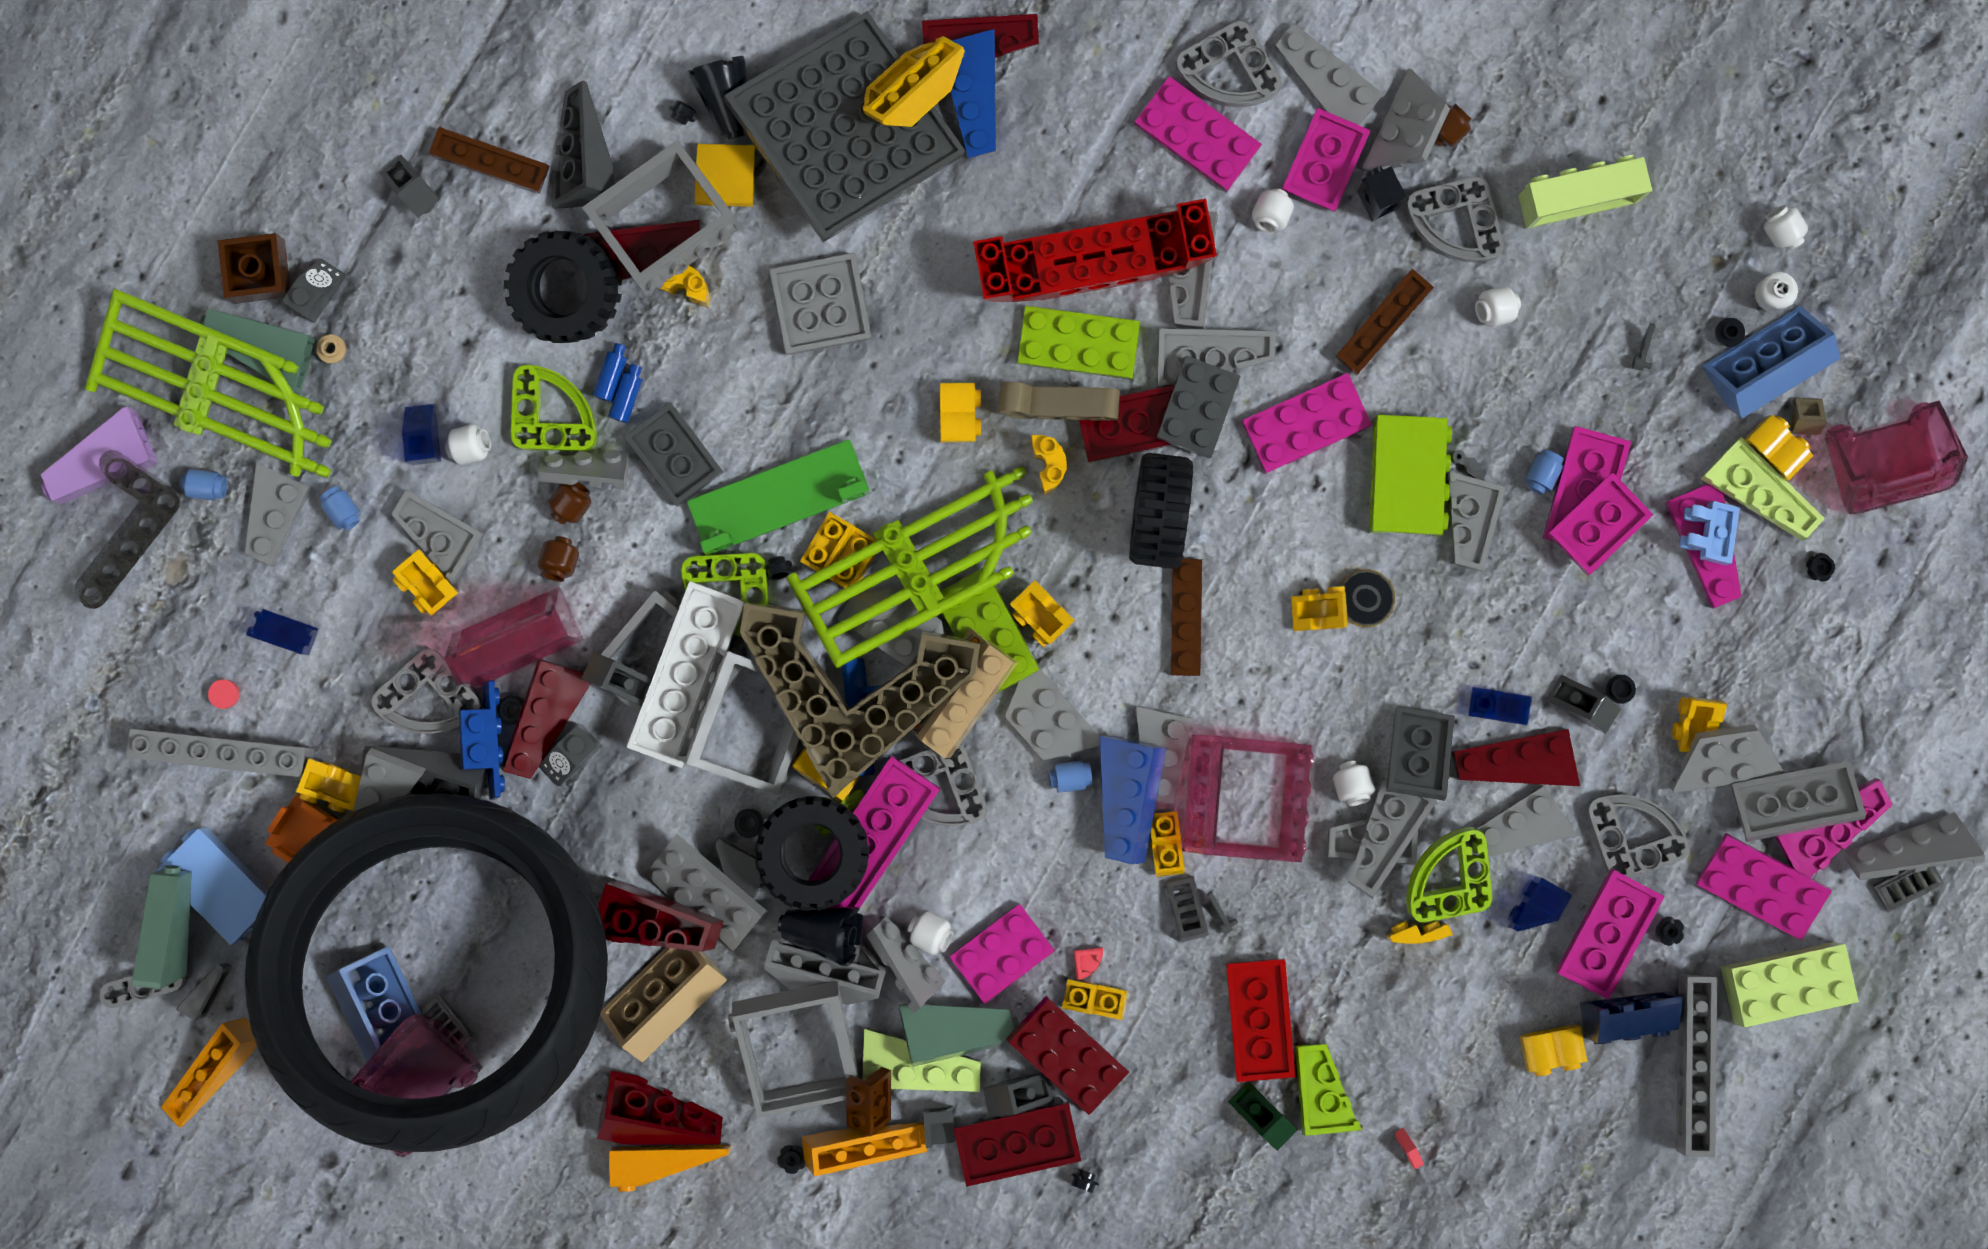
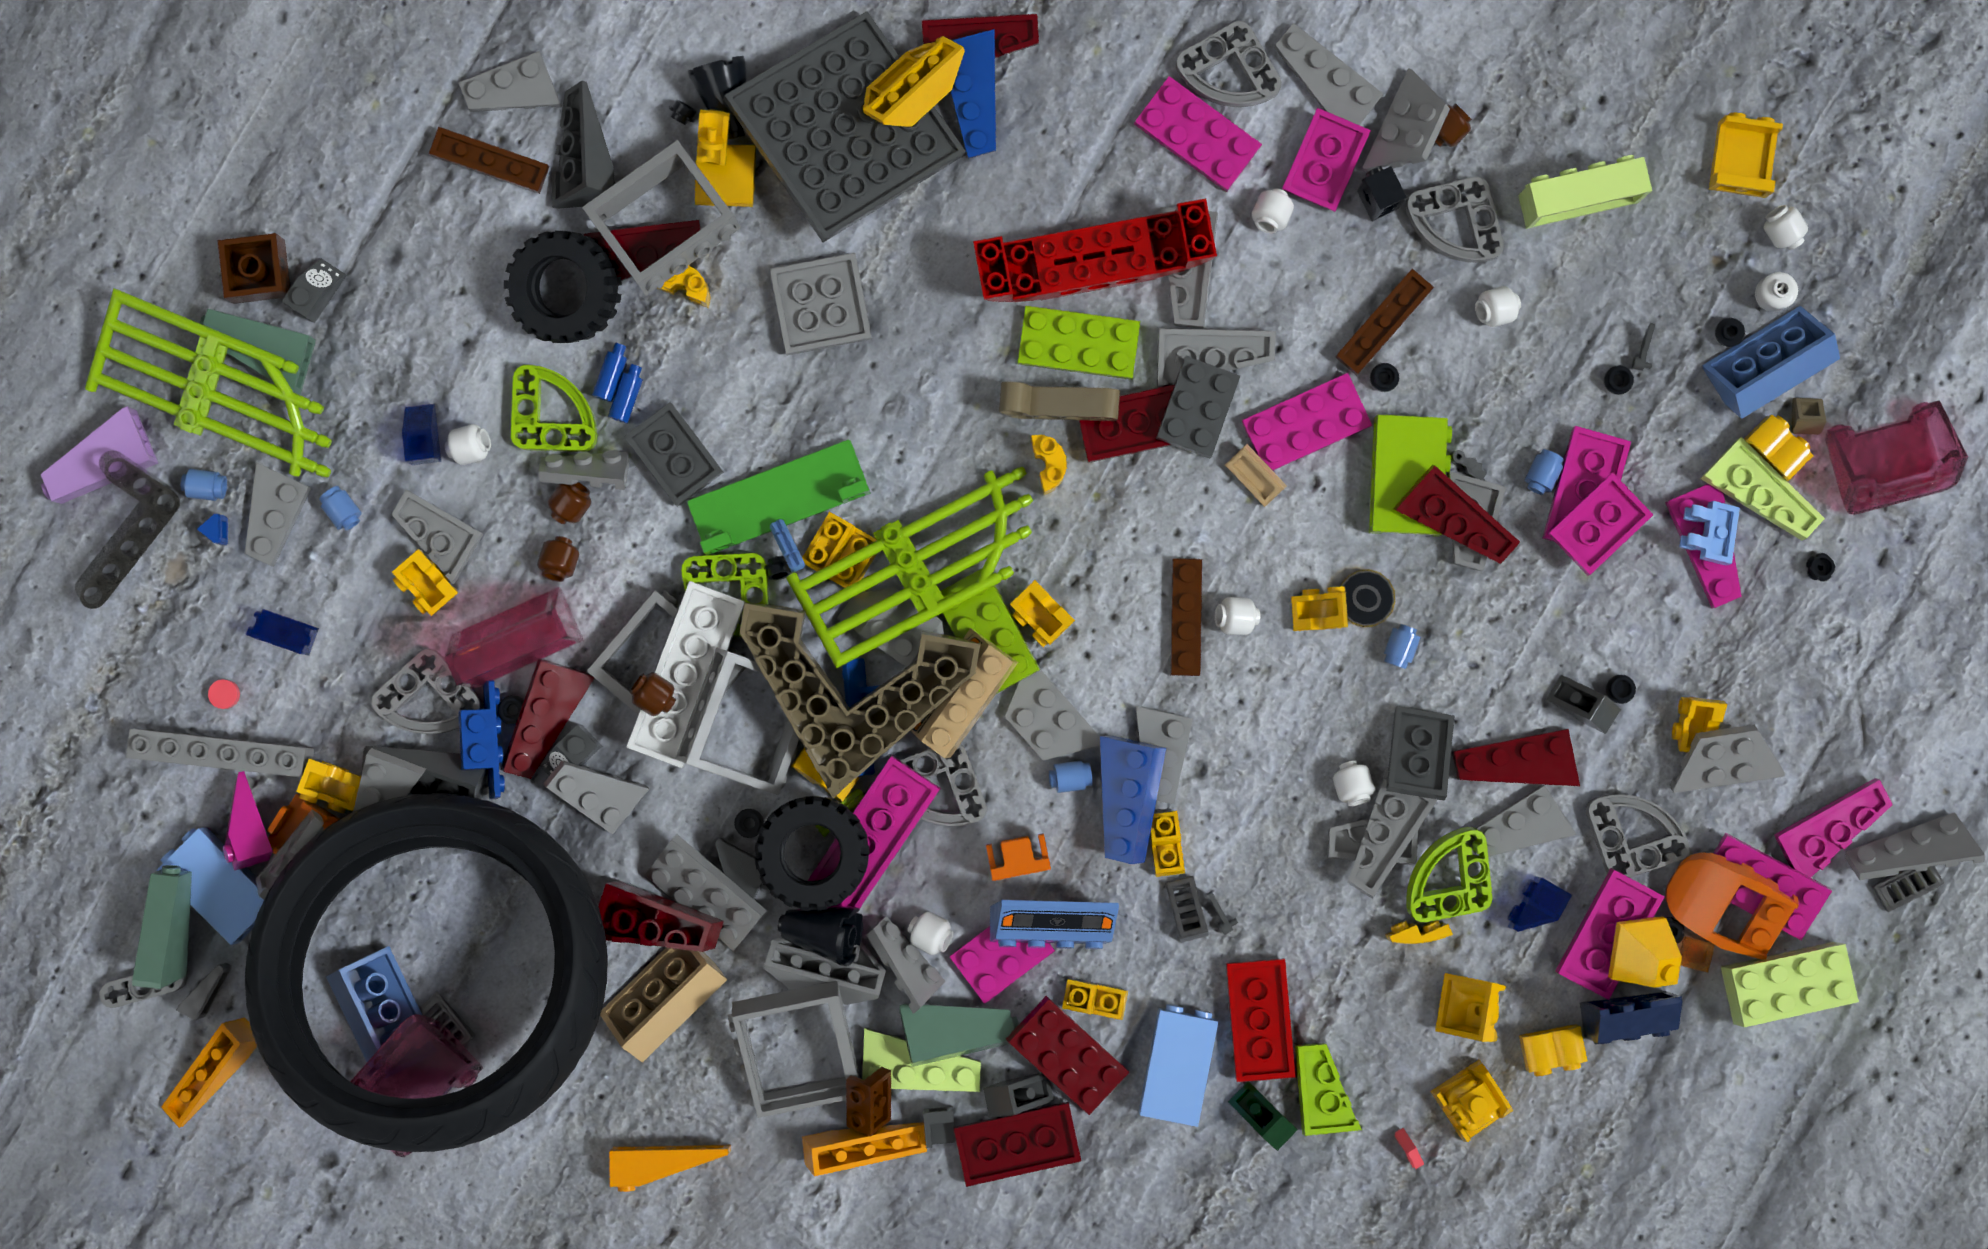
(216, 529): none -> blue slope
(246, 836): none -> dark pink slope
(300, 837): none -> light grey wing
(337, 355): tan plate -> none
(409, 186): dark grey slope -> none
(513, 85): none -> light grey wing
(596, 795): none -> light grey wing
(617, 679): dark grey slope -> none
(647, 1116): dark red wedge -> none
(653, 694): none -> reddish brown head
(712, 136): none -> yellow hips
(784, 1162): black plate -> none
(787, 545): none -> medium blue axle
(958, 413): yellow brick -> none
(1018, 858): none -> orange panel
(1052, 923): none -> medium blue slope
(1084, 1181): black plate -> none
(1087, 961): coral tile -> none
(1161, 510): black tyre -> none
(1178, 1065): none -> light blue brick
(1204, 797): clear pink windscreen -> none
(1237, 616): none -> white head
(1255, 475): none -> tan tile
(1393, 375): none -> black plate
(1401, 646): none -> medium blue brick
(1450, 511): none -> dark red wing
(1469, 1008): none -> yellow brick
(1471, 1100): none -> yellow brick
(1500, 706): clear blue slope -> none
(1626, 376): none -> black plate
(1645, 953): none -> yellow slope
(1696, 954): none -> clear orange plate
(1697, 1066): light grey brick -> none
(1705, 888): none -> orange slope
(1744, 155): none -> yellow panel
(1798, 801): light grey plate -> none

